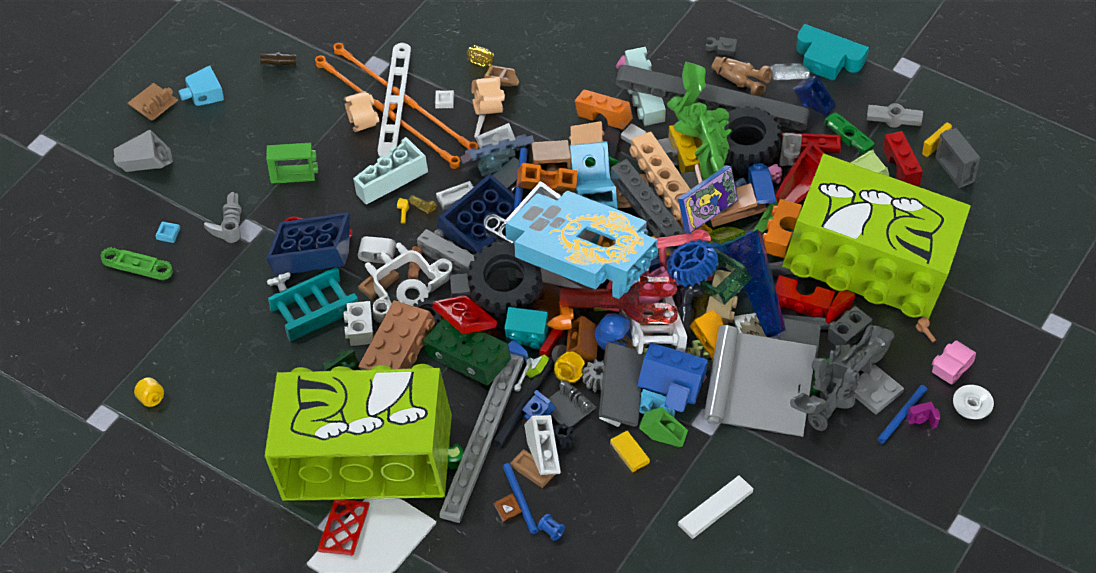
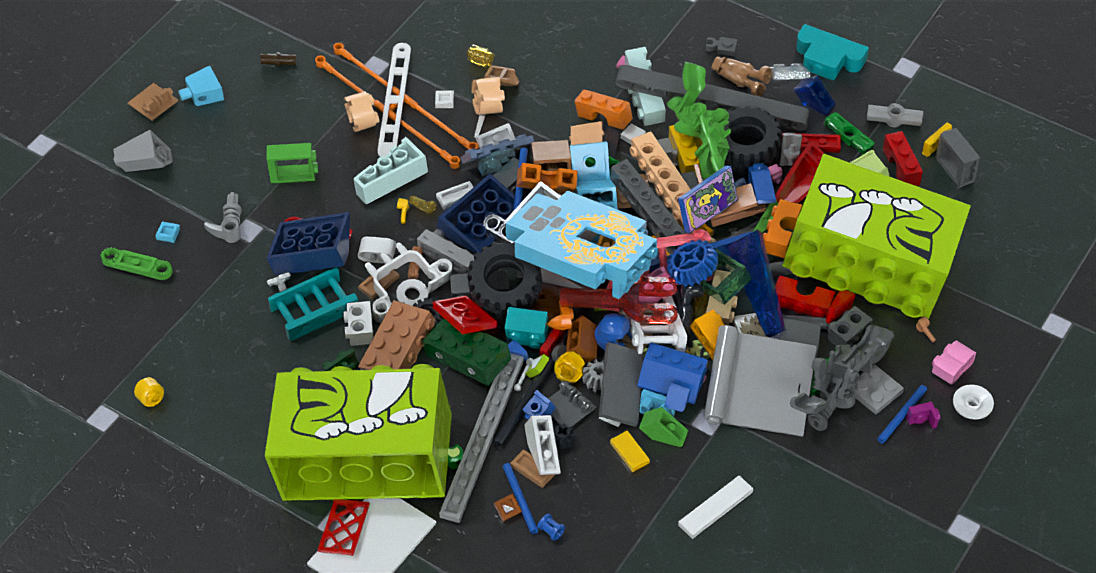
(725, 234): clear neon green piece -> none

